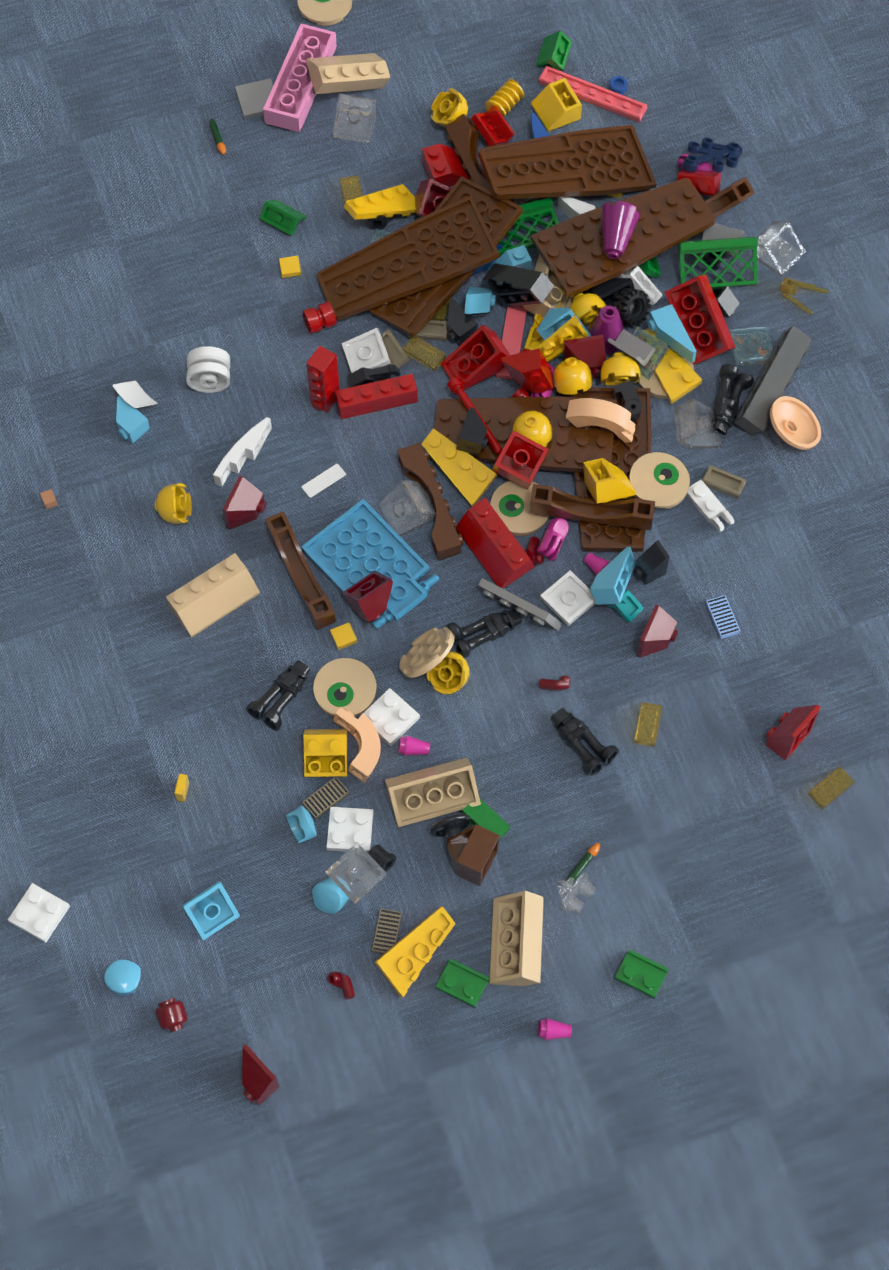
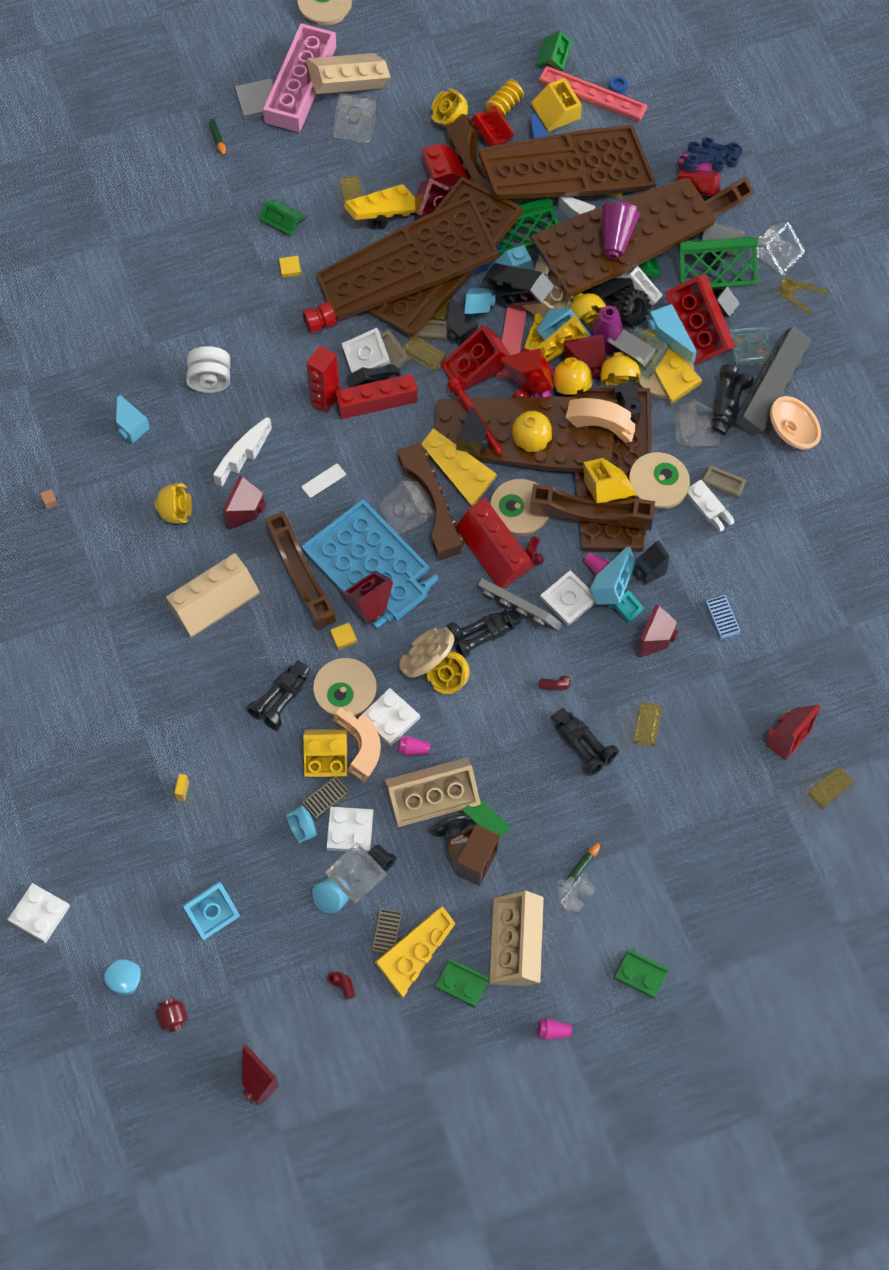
(133, 394): white sticker -> none
(520, 460): red slope -> none
(553, 538): dark pink arm -> none

